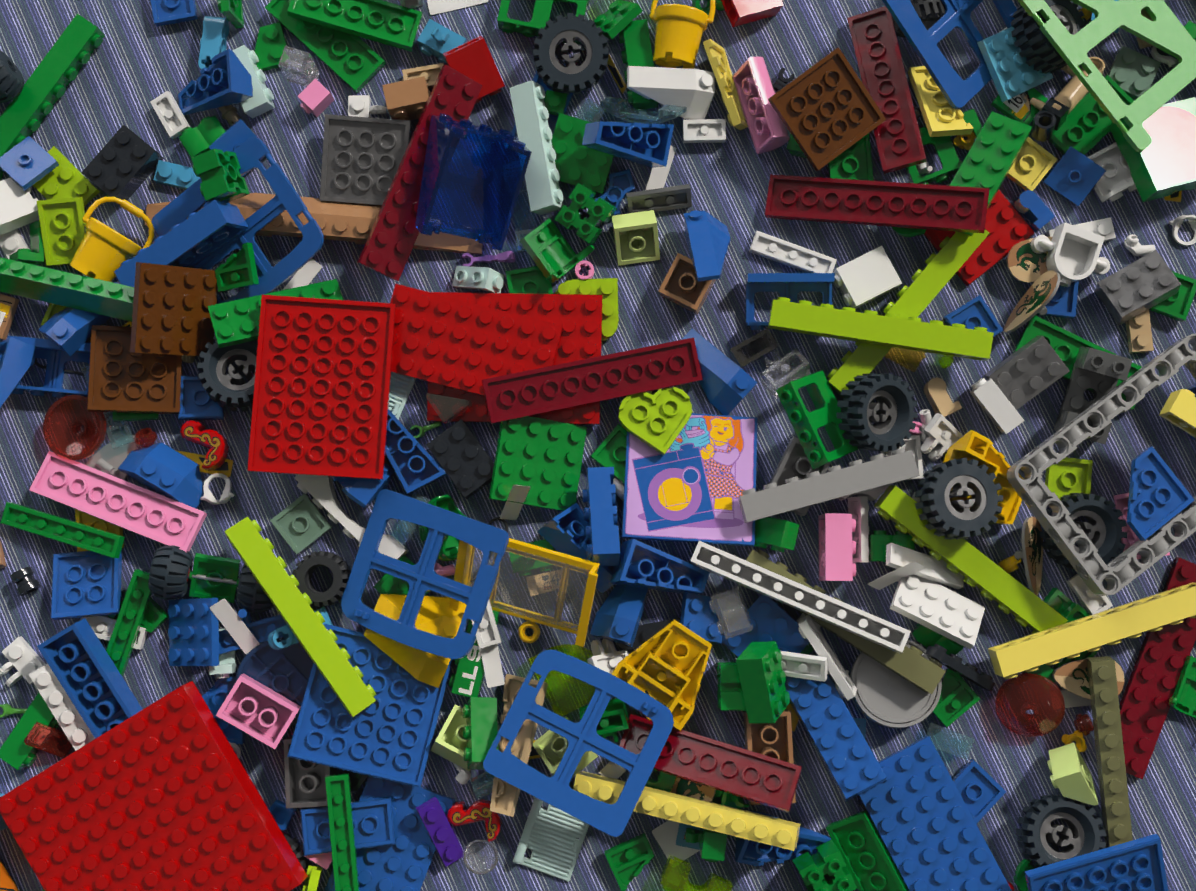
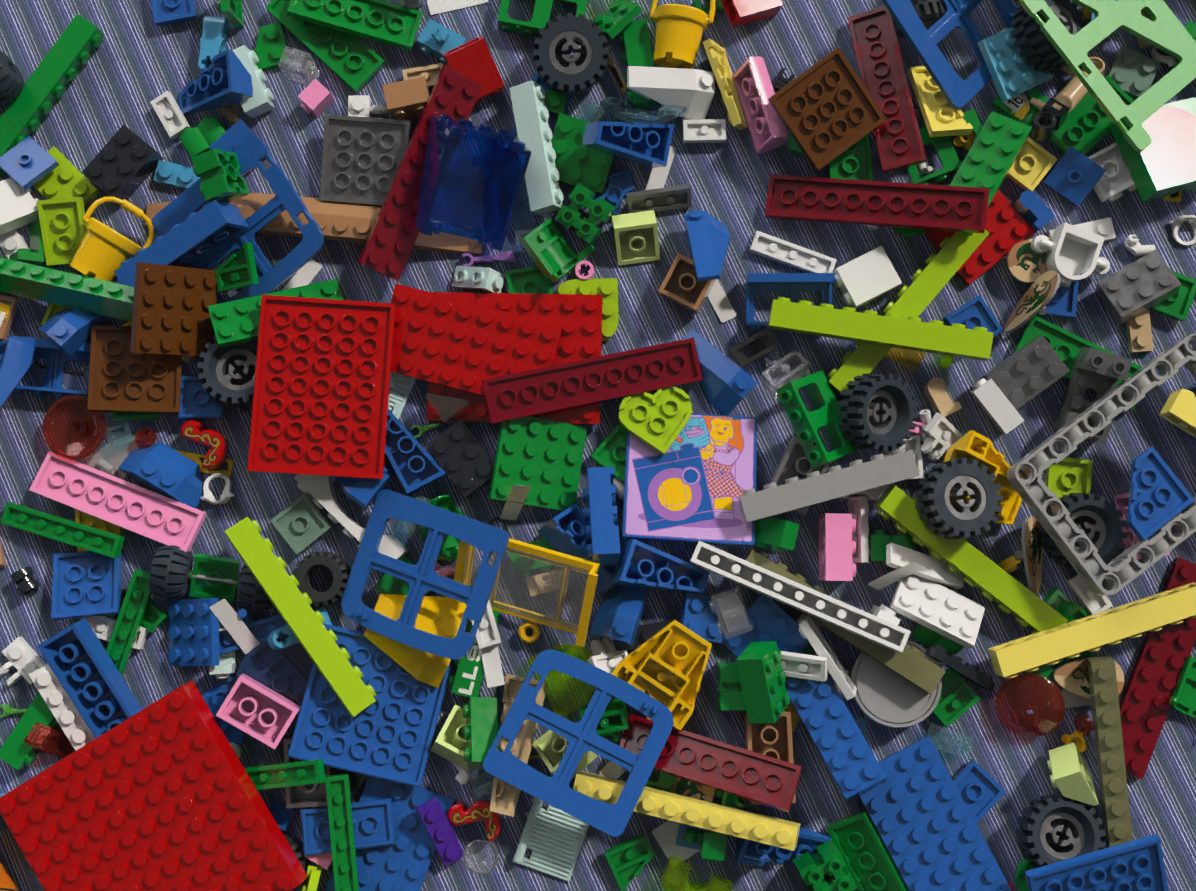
(287, 774): none -> green plate
(721, 303): none -> white sticker
(885, 613): none -> white plate

